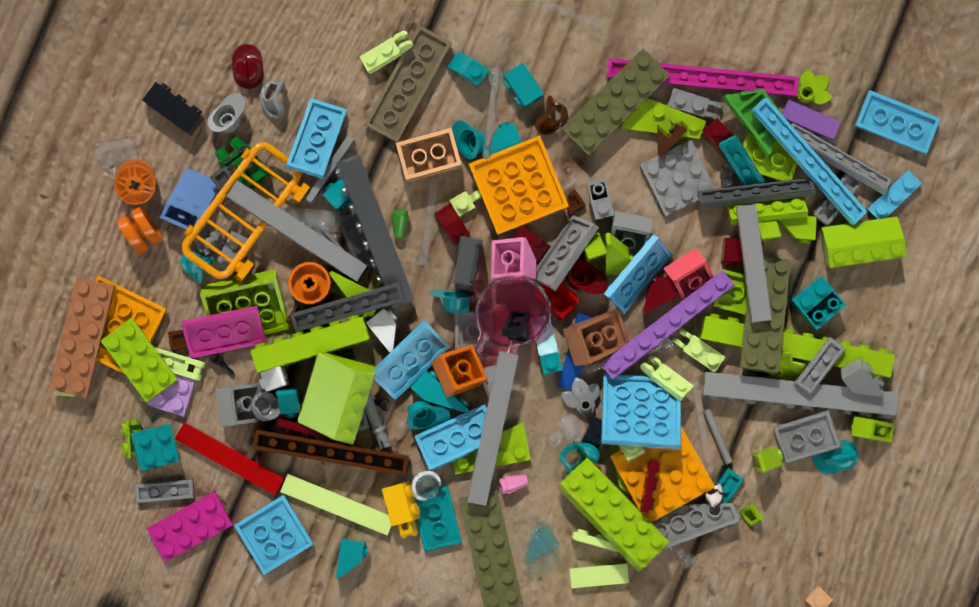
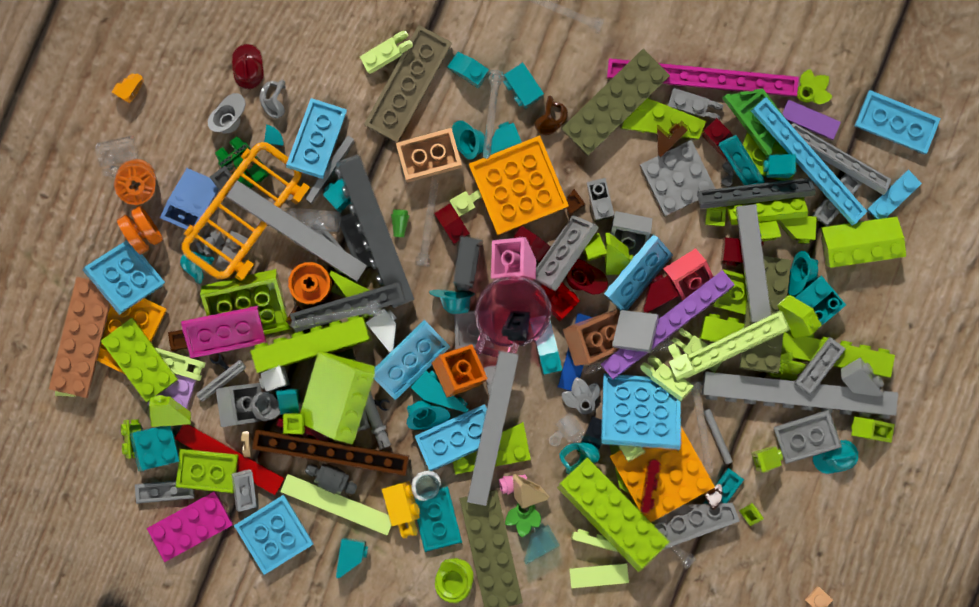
(123, 277): none -> medium azure plate
(128, 87): none -> light orange rock
(167, 412): none -> lime slope
(174, 108): black brick -> none
(206, 470): none -> lime tile
(221, 380): none -> light grey axle
(244, 490): none -> light grey plate
(246, 438): none -> tan tile
(273, 136): none -> teal tile
(293, 423): none -> lime plate
(331, 479): none -> dark grey piece
(372, 308): none -> clear piece
(454, 580): none -> lime piece
(523, 520): none -> bright green plate
(527, 492): none -> tan slope
(635, 331): none -> light grey tile
(680, 364): none -> yellowish green plate
(715, 216): none -> lime plate
(738, 342): none -> yellowish green tile
(780, 166): none -> teal slope
(799, 317): none -> lime slope
(803, 271): none -> teal piece

